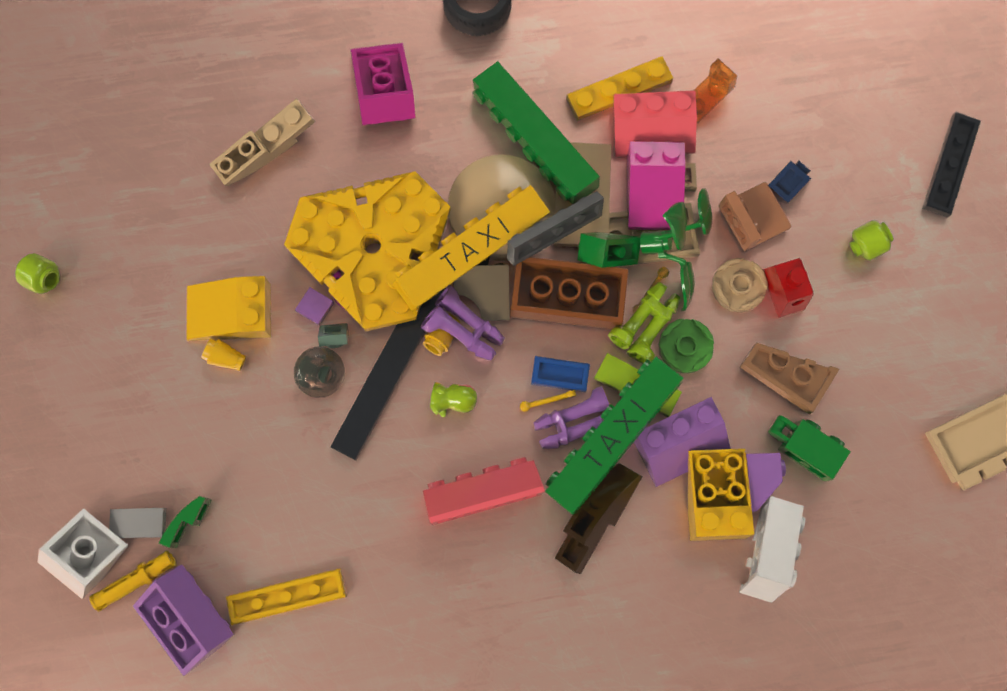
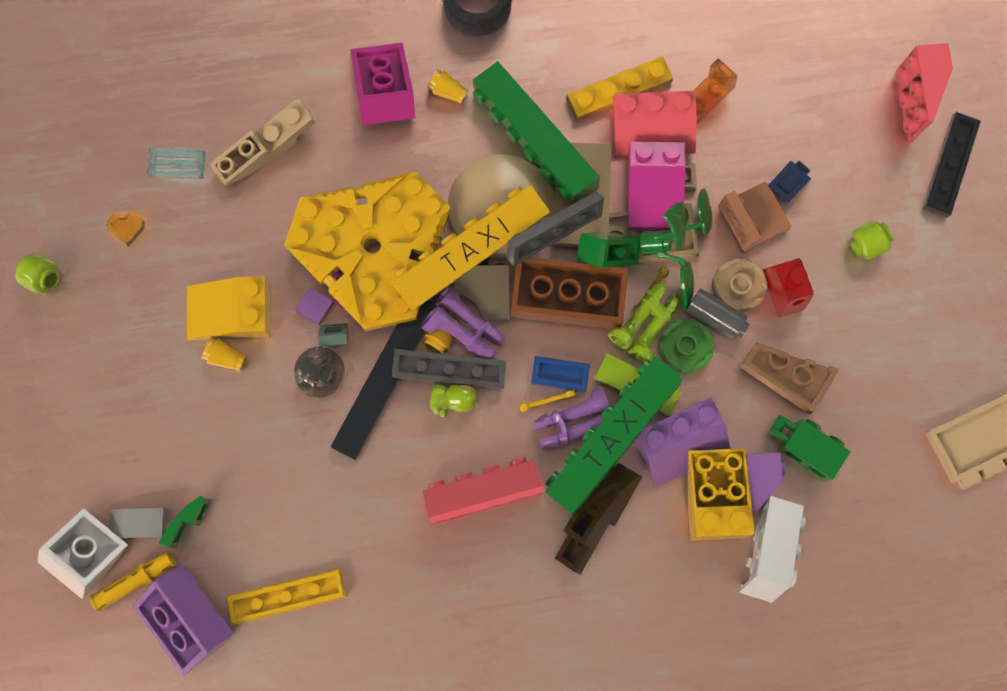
(126, 227): none -> clear yellow tile
(176, 153): none -> clear light blue tile
(446, 86): none -> yellow cone
(448, 369): none -> dark grey plate
(718, 314): none -> dark grey brick
(922, 85): none -> coral slope

